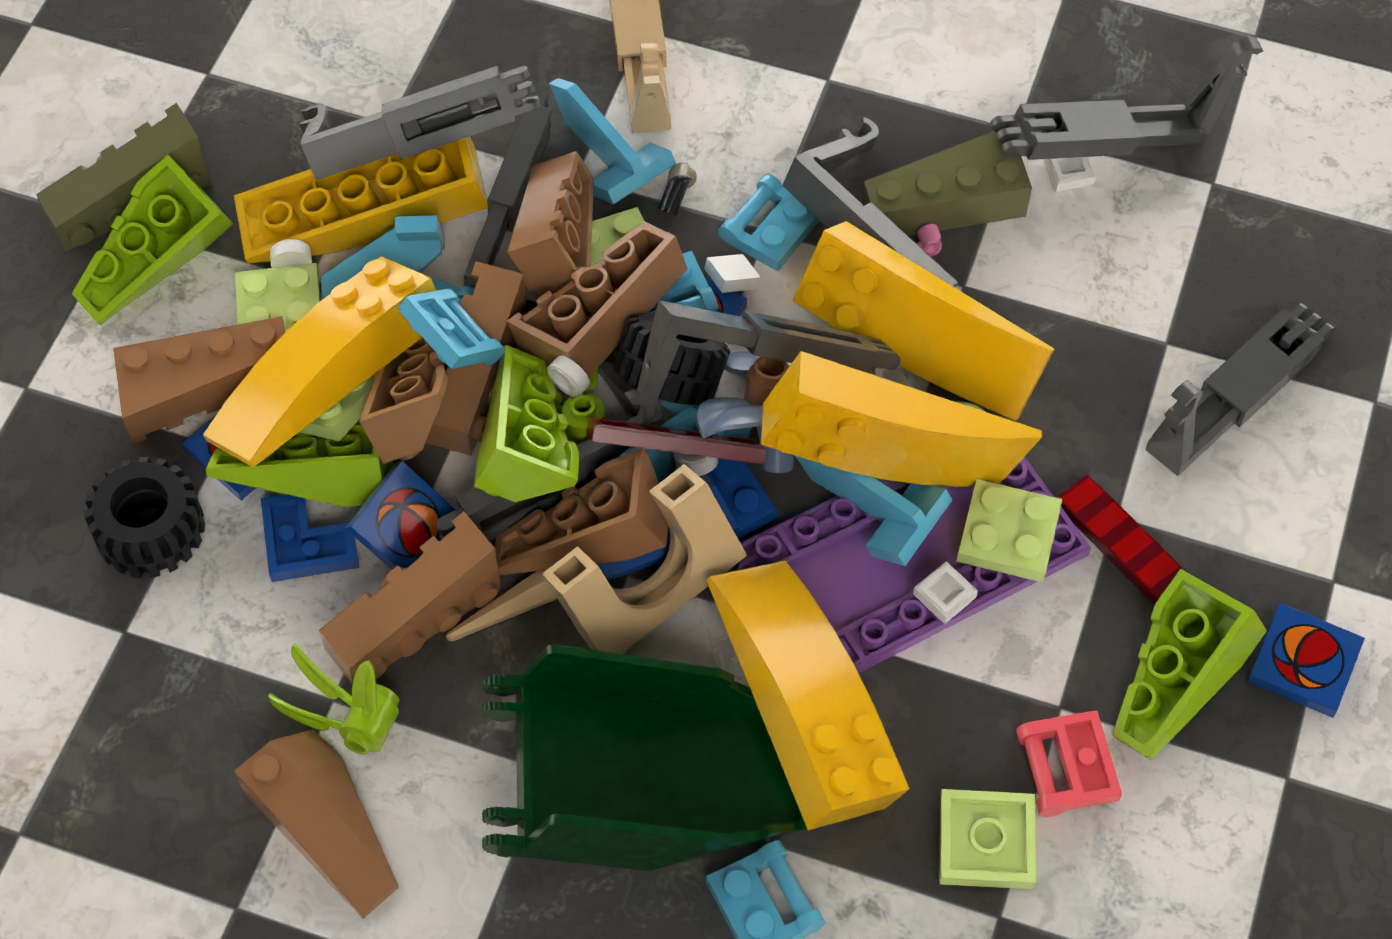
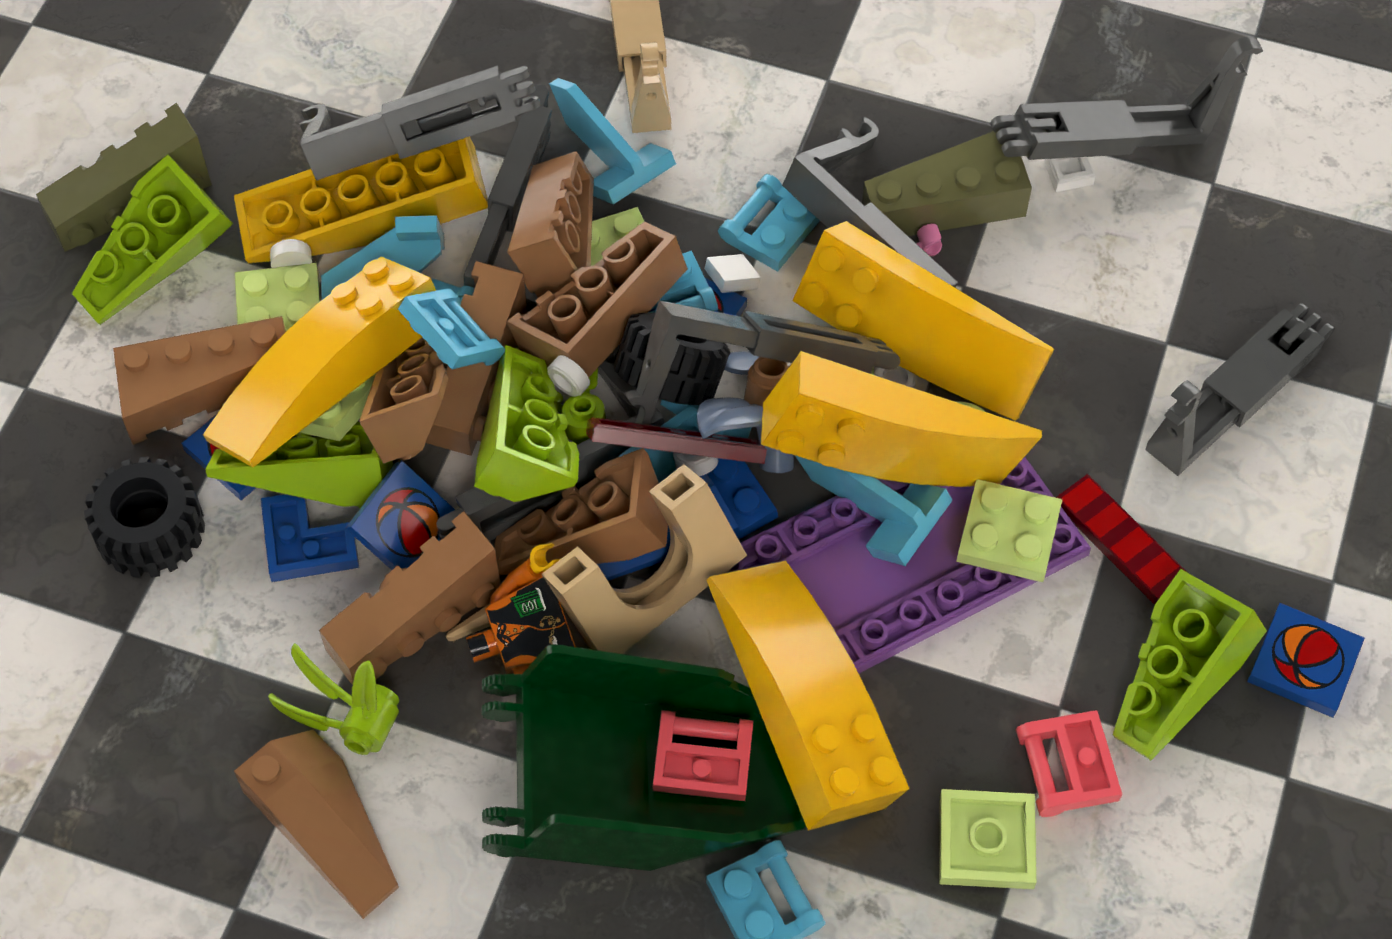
(522, 617): none -> torso
(678, 181): black arm -> none
(698, 768): none -> coral plate
(945, 592): white tile -> none

